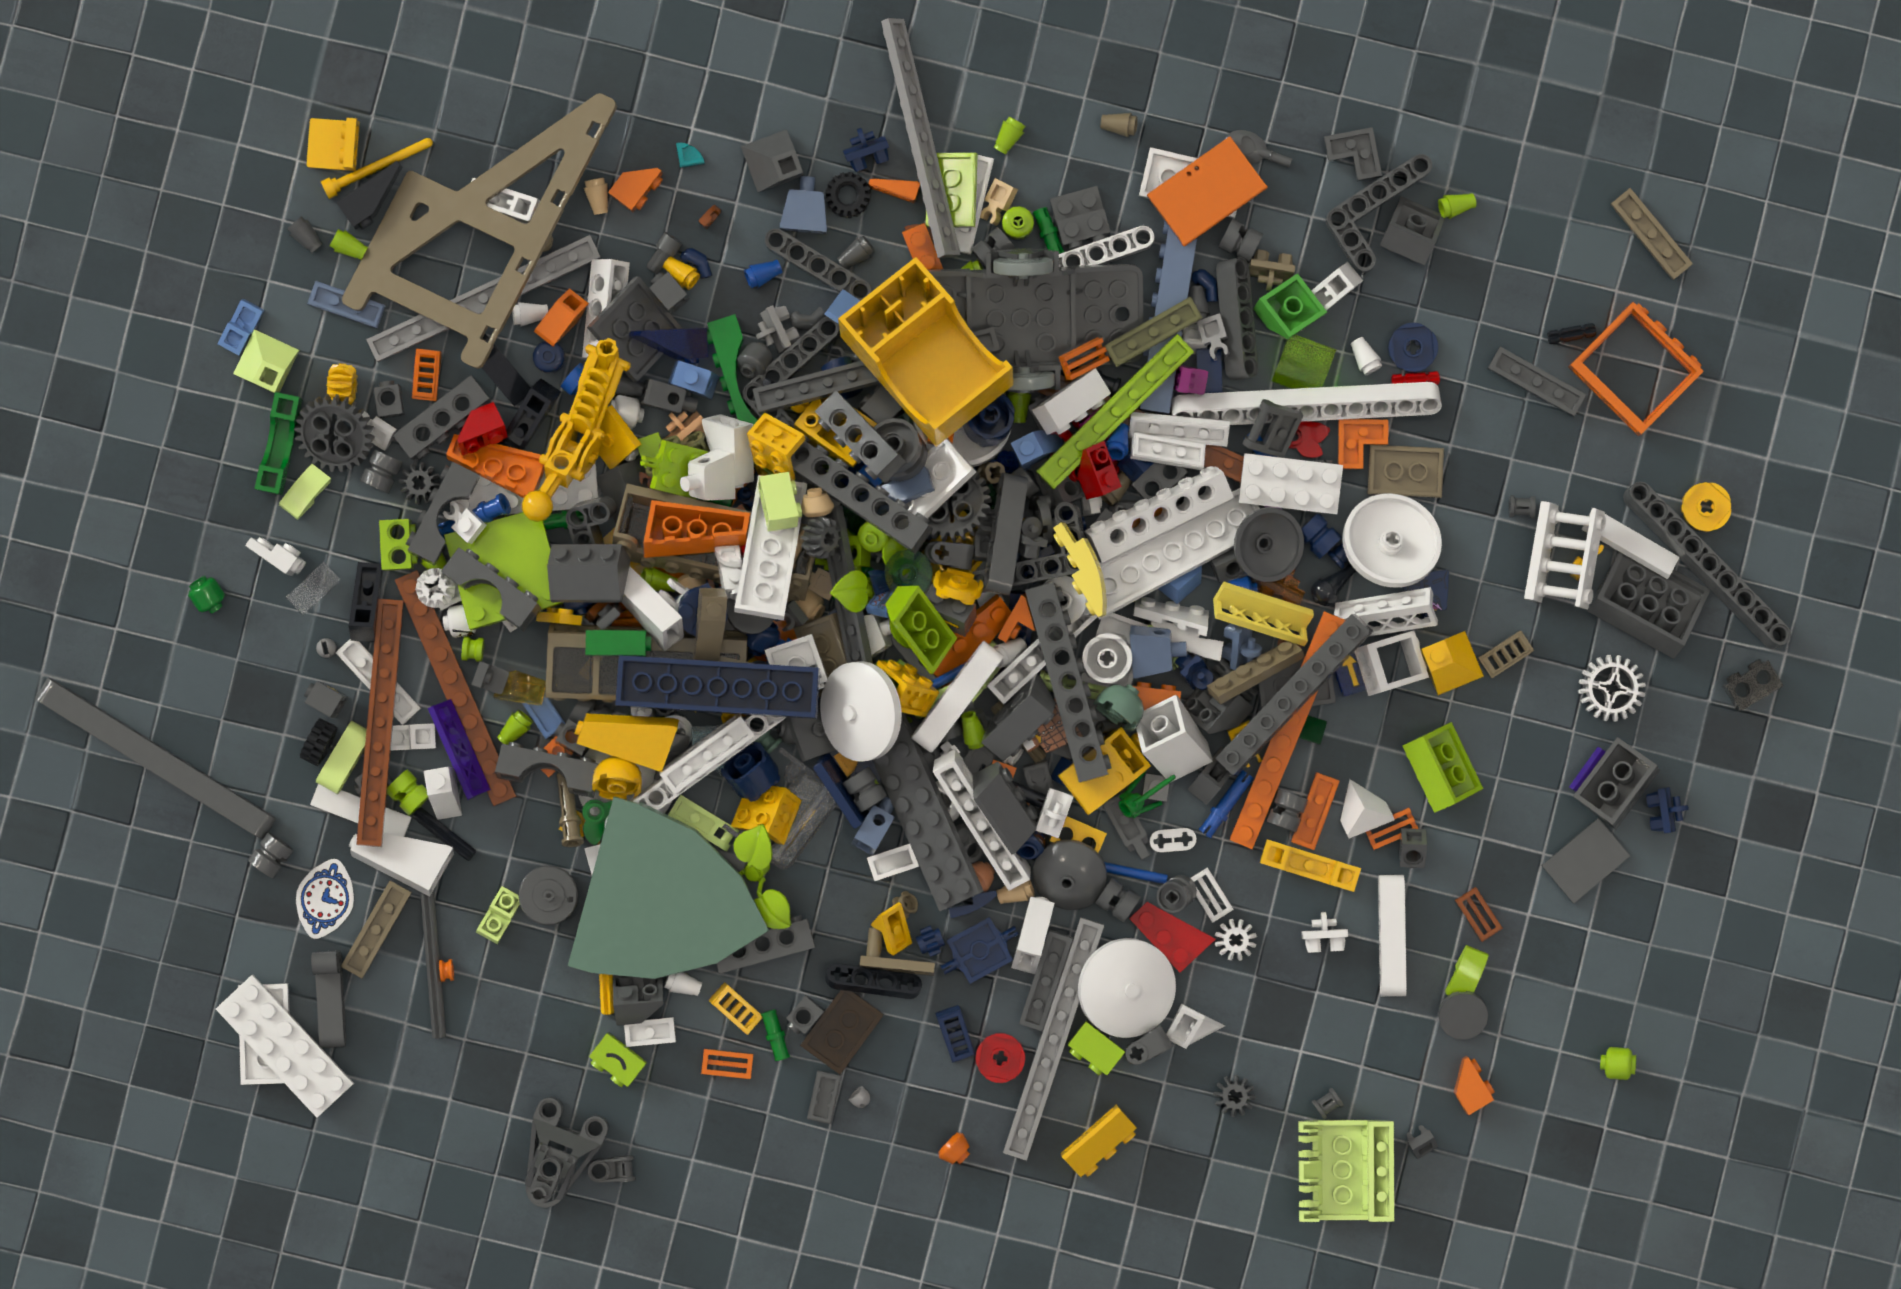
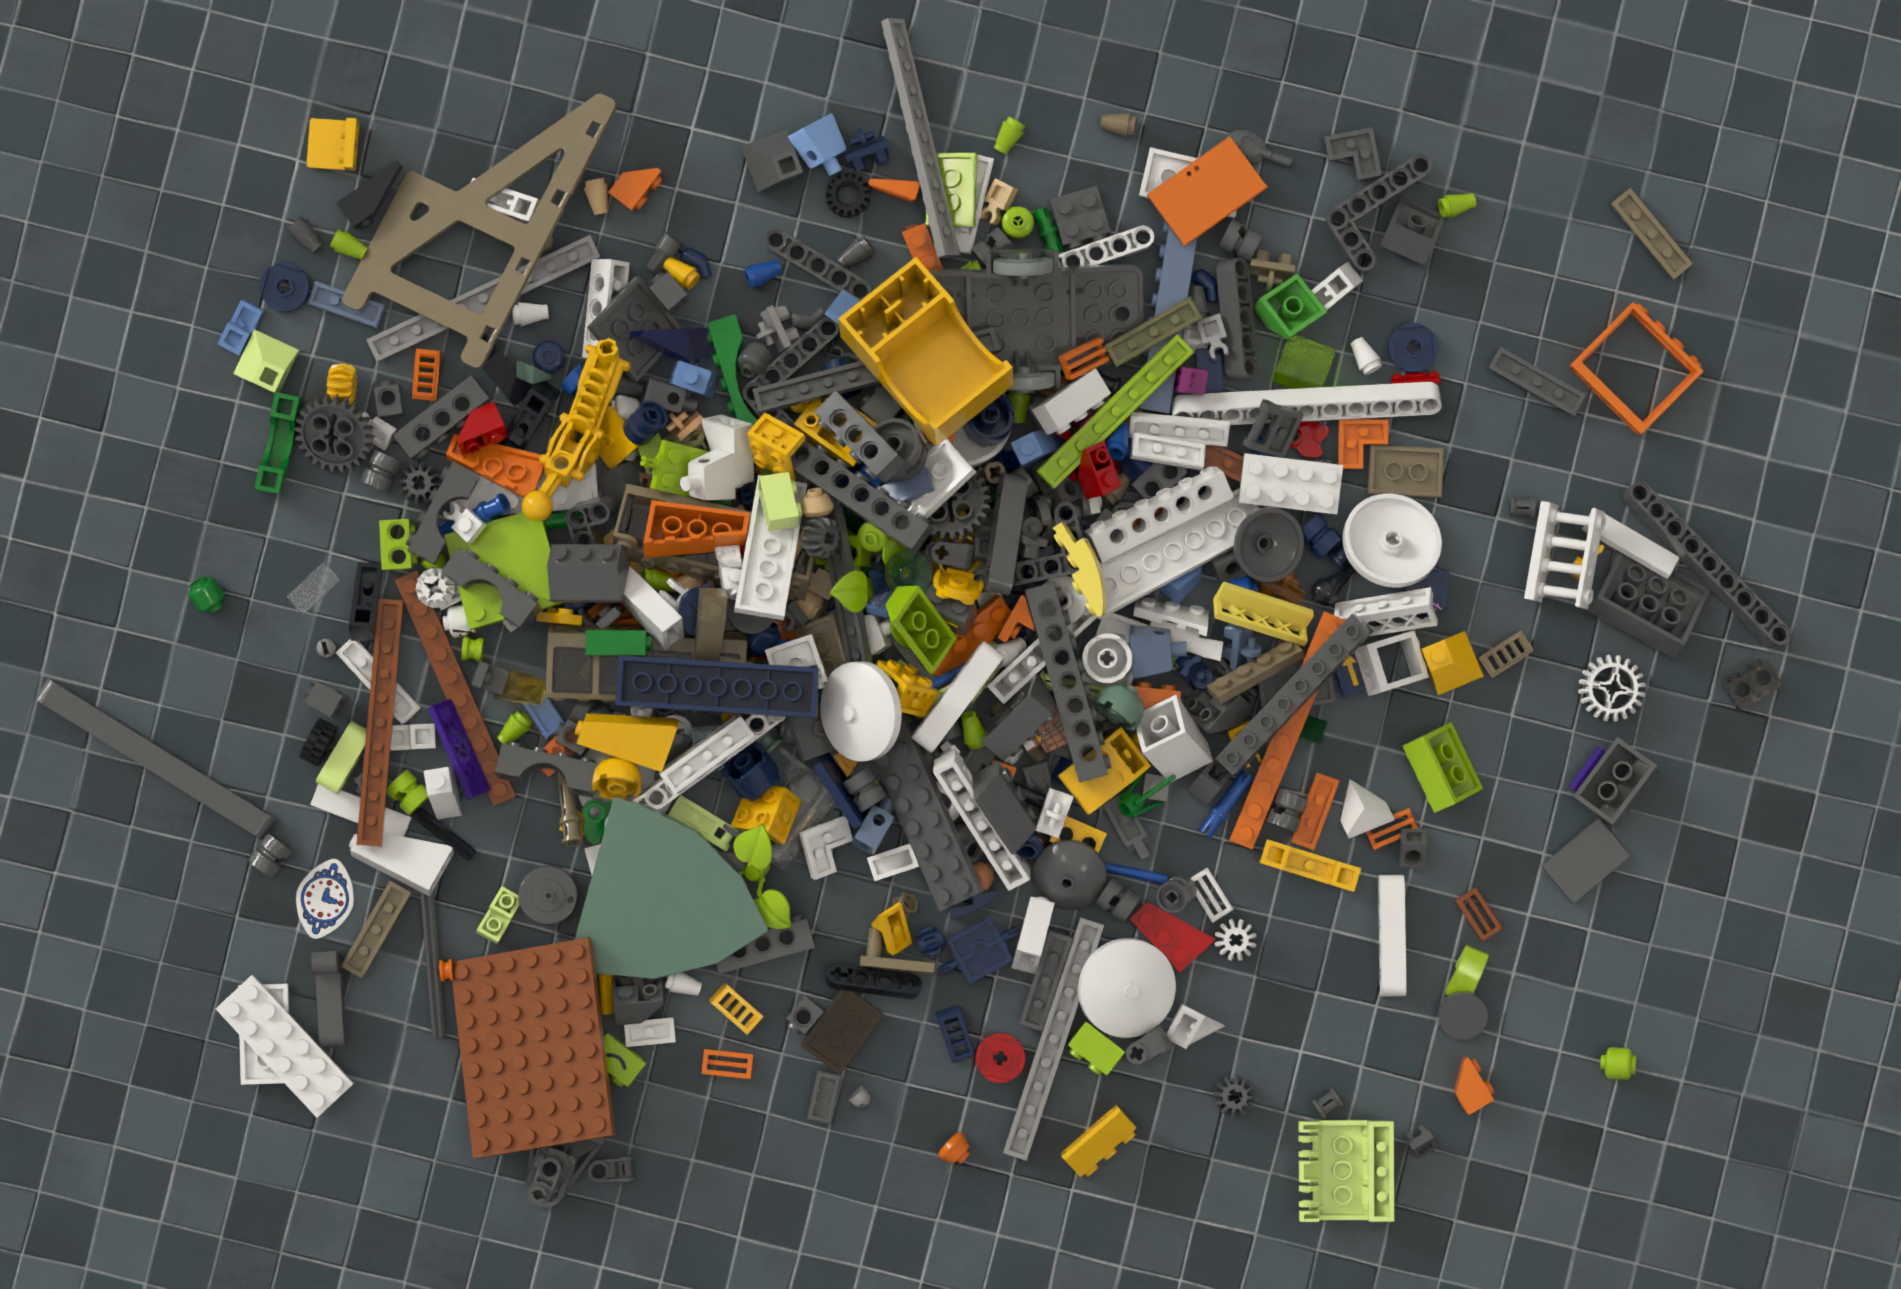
(282, 557): white plate -> none
(291, 299): none -> dark blue plate
(304, 491): yellowish green slope -> none
(334, 185): yellow piece -> none
(530, 374): none -> sand green slope
(532, 1048): none -> dark orange plate
(561, 317): orange slope -> none
(645, 422): none -> dark blue wheel
(688, 155): teal tile -> none
(710, 216): dark orange tile -> none
(775, 1035): green pin -> none
(804, 209): sand blue torso -> none
(818, 844): none -> white plate
(820, 144): none -> light blue torso
(1020, 893): tan cone -> none
(1174, 846): white beam -> none
(1336, 936): white hips -> none
(1571, 333): black axle -> none
(1666, 821): dark blue hips -> none
(1720, 506): yellow plate -> none

